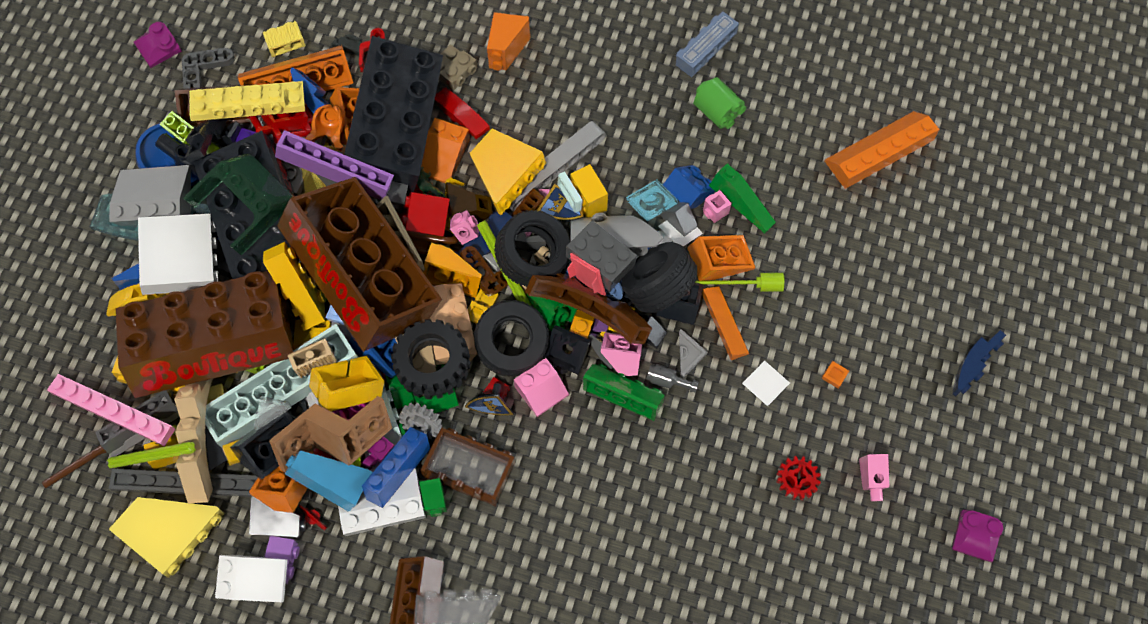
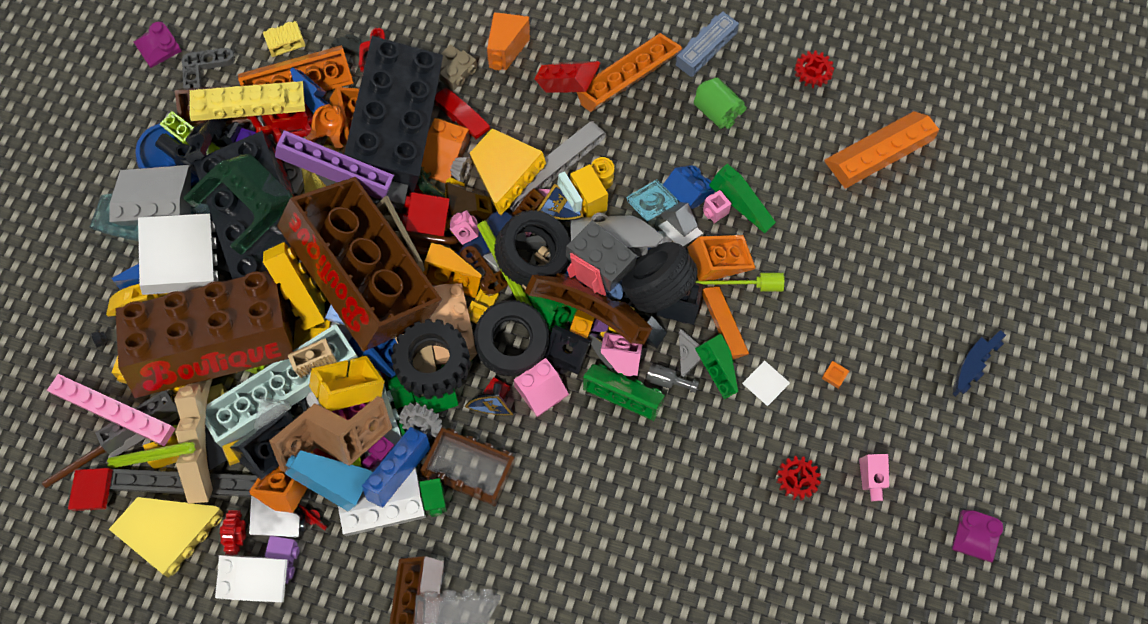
(90, 489): none -> red tile
(99, 338): none -> black plate
(232, 532): none -> red gear
(461, 168): none -> light grey piece
(566, 76): none -> red slope
(604, 170): none -> yellow wheel
(628, 71): none -> orange slope
(719, 364): none -> green slope
(813, 70): none -> red gear

